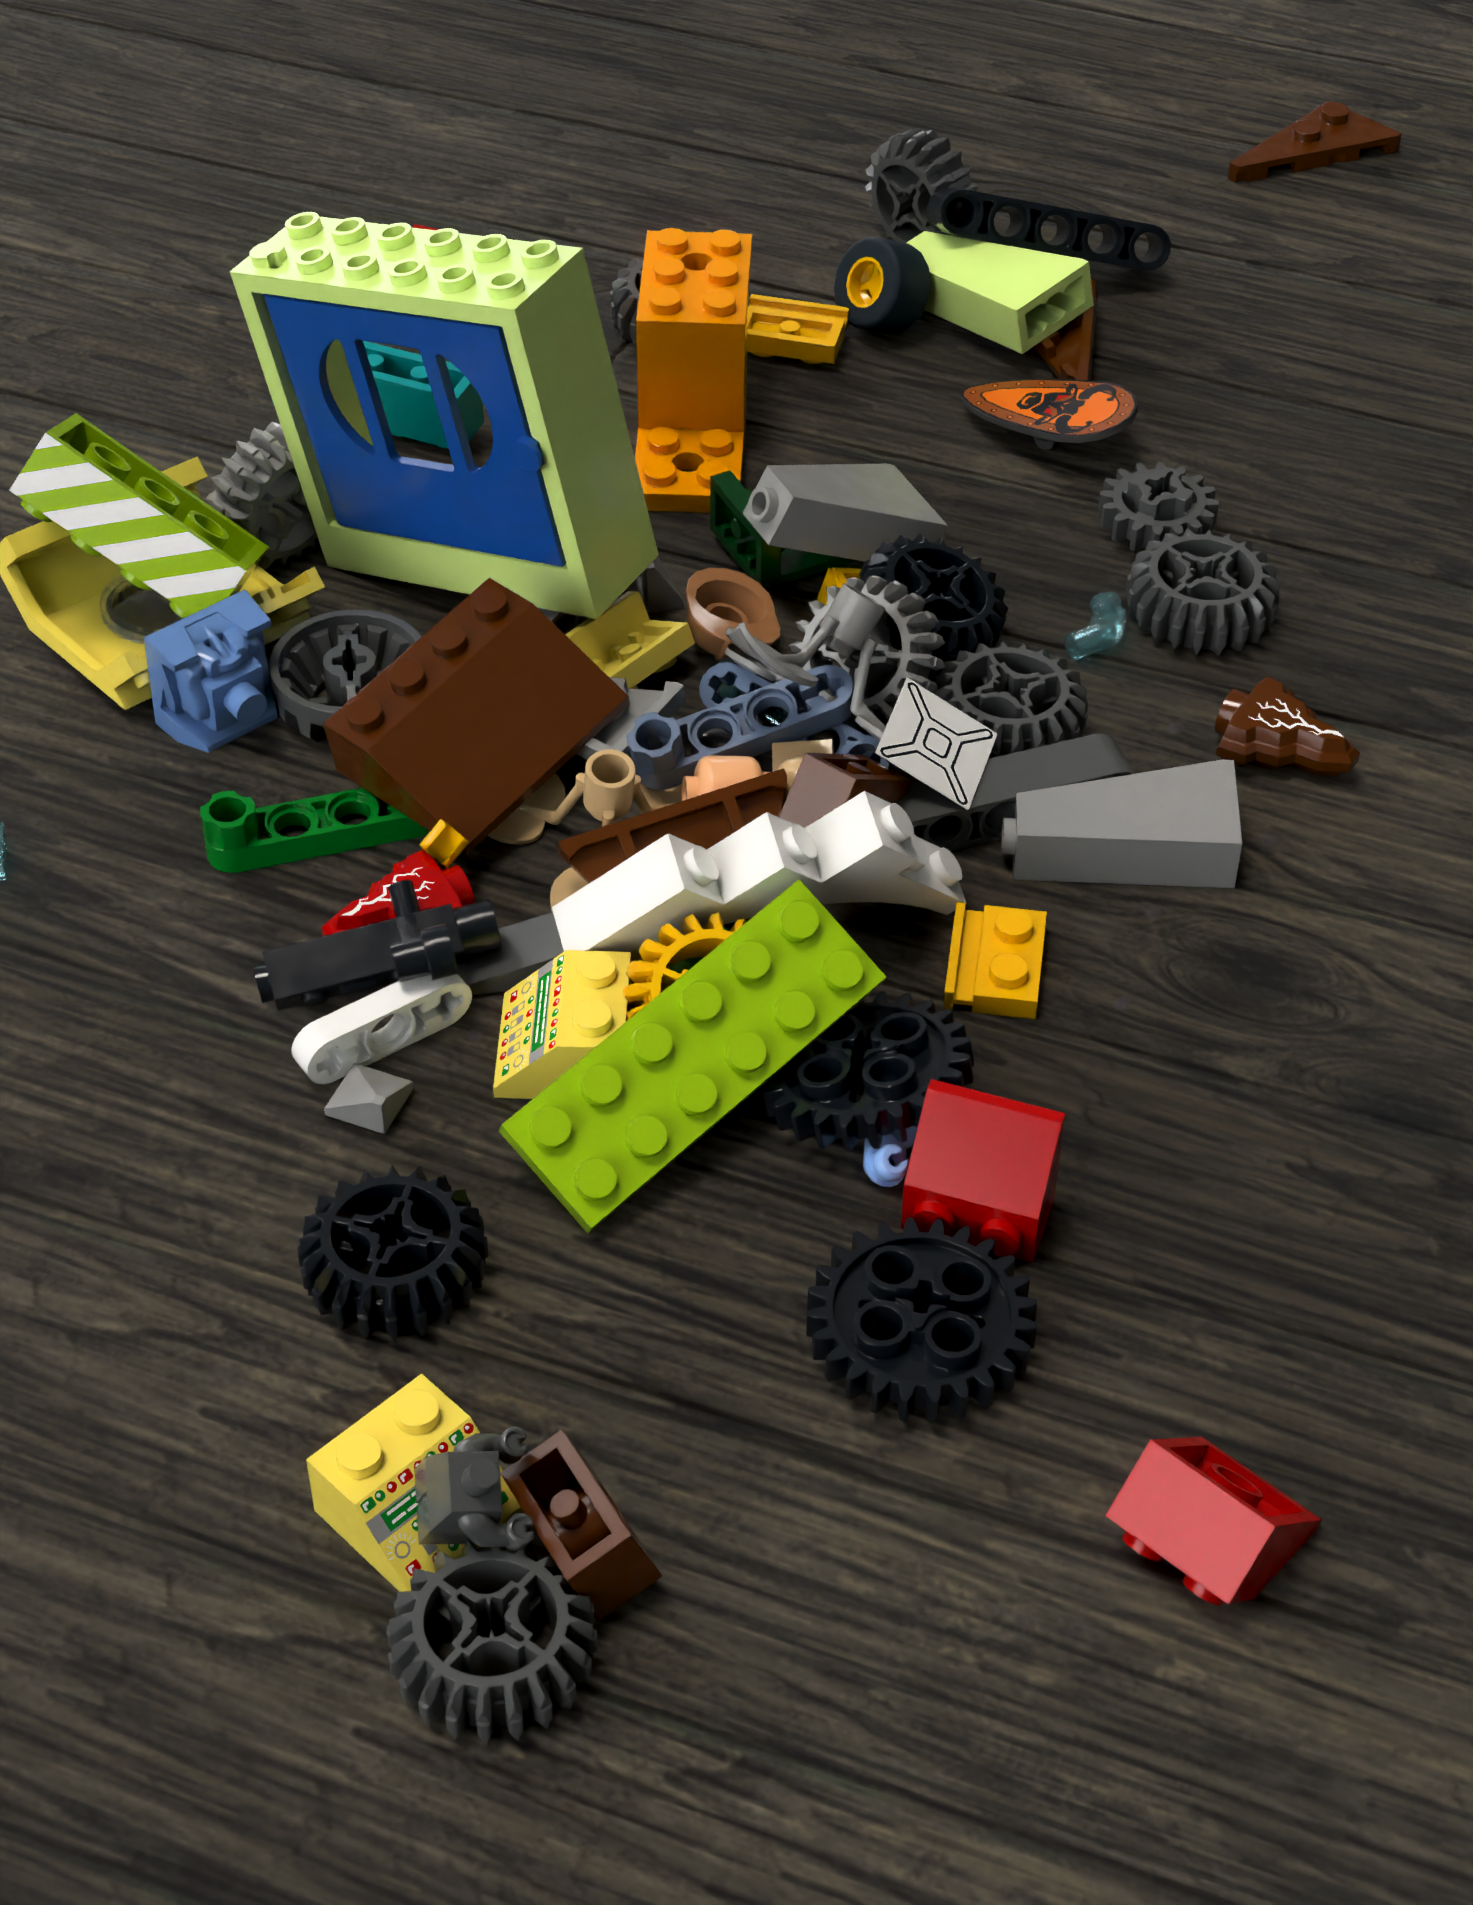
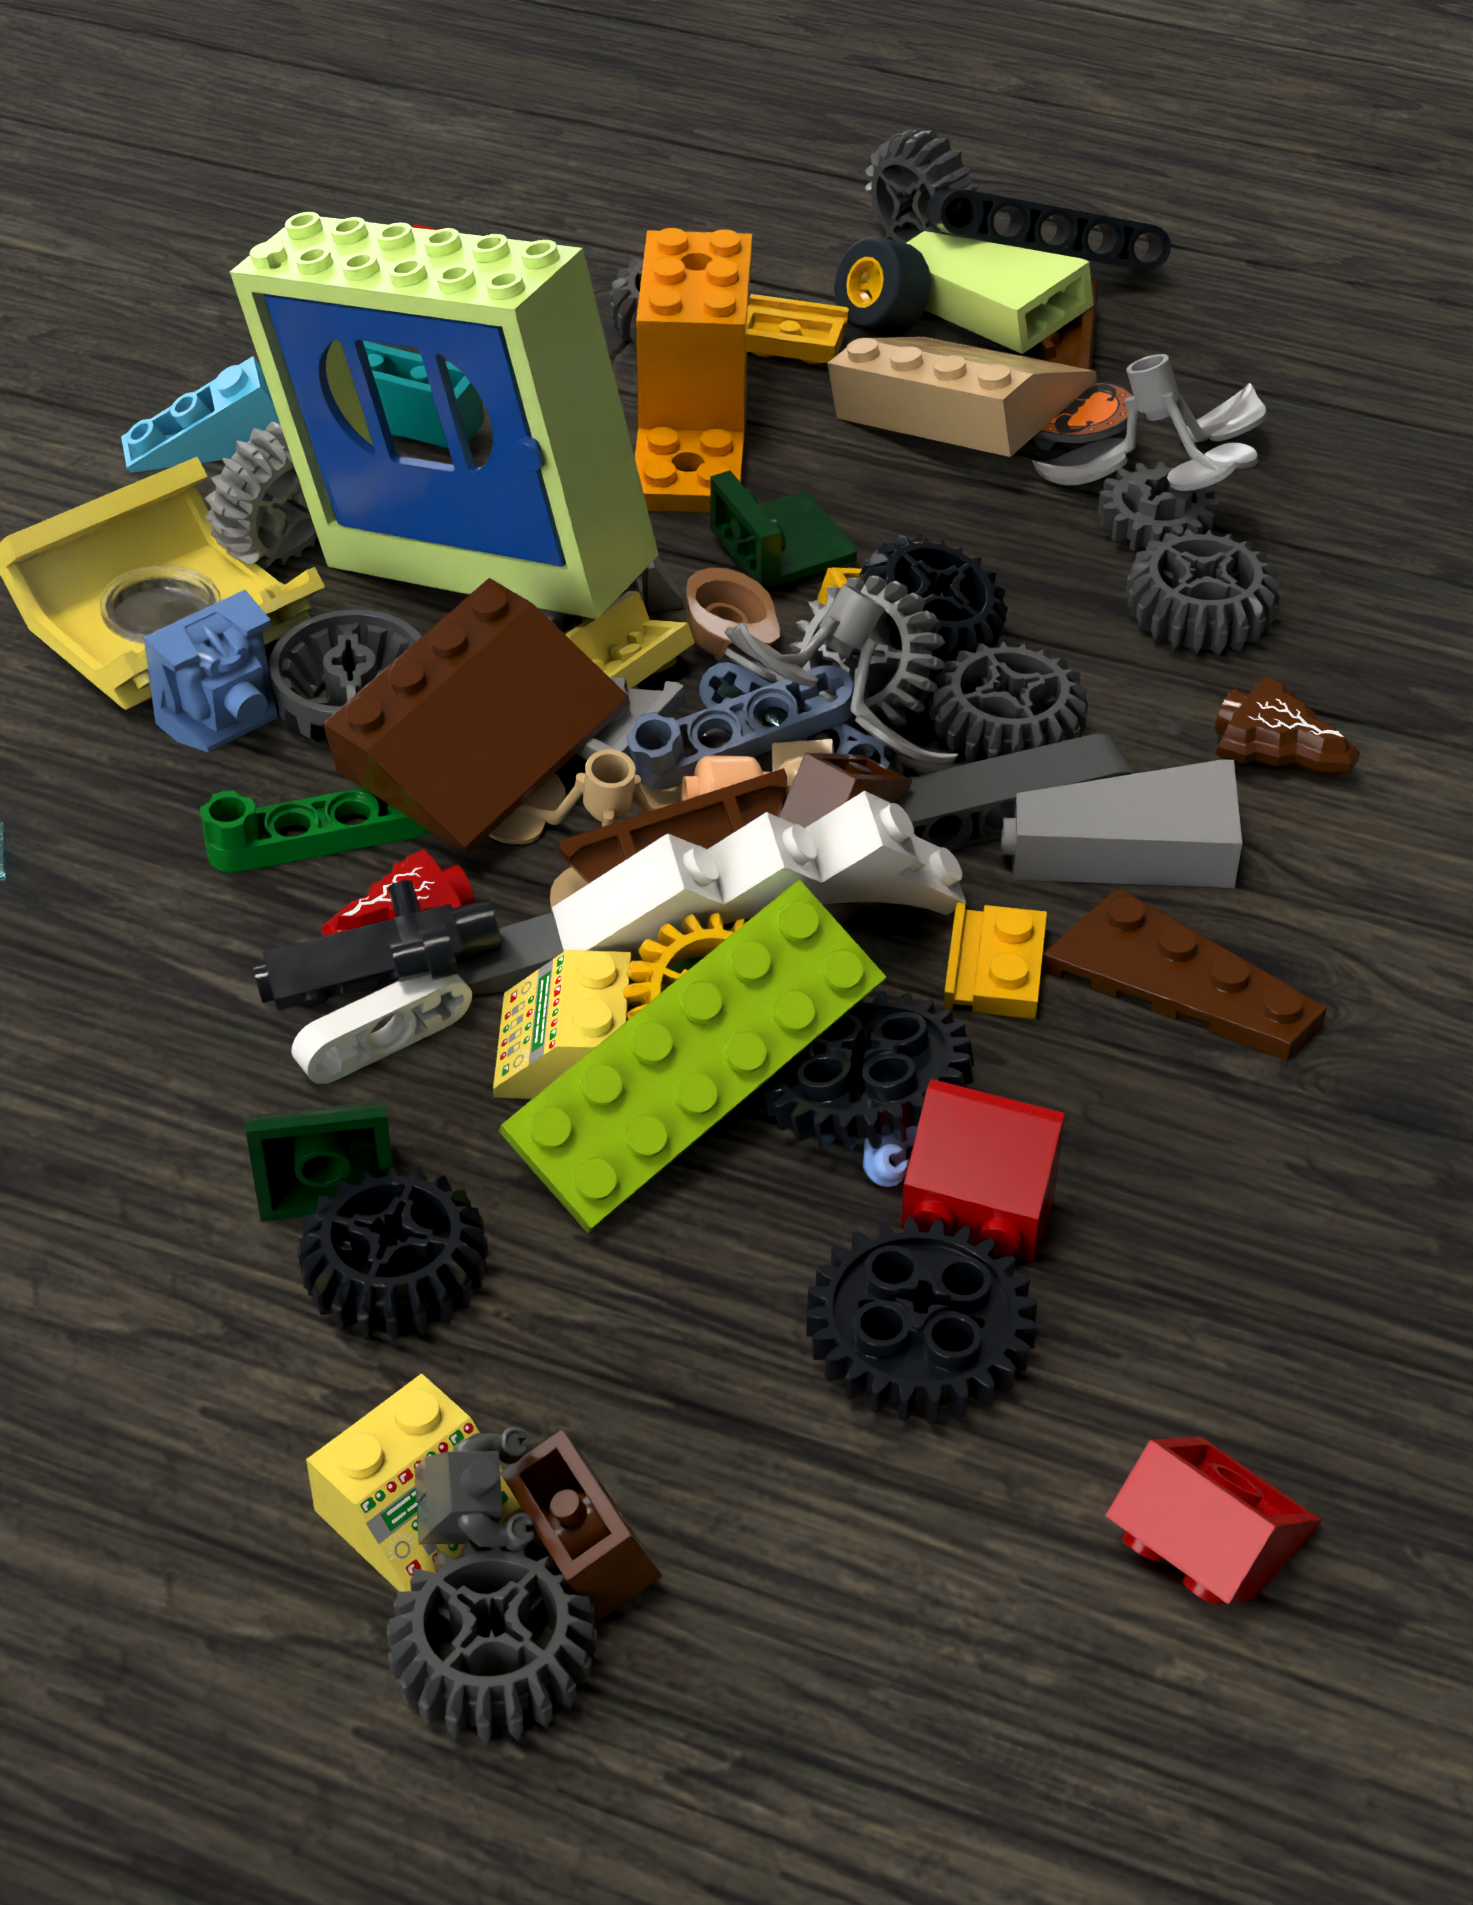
(136, 517): lime brick -> none
(203, 421): none -> medium azure slope
(309, 1150): none -> dark green slope
(369, 1098): light grey slope -> none
(444, 843): yellow hand -> none
(839, 509): light grey slope -> none
(936, 743): white sticker -> none
(952, 391): none -> tan slope
(1104, 629): clear light blue arm -> none
(1159, 398): none -> light grey plant
(1182, 973): none -> reddish brown wing
(1315, 141): reddish brown wing -> none

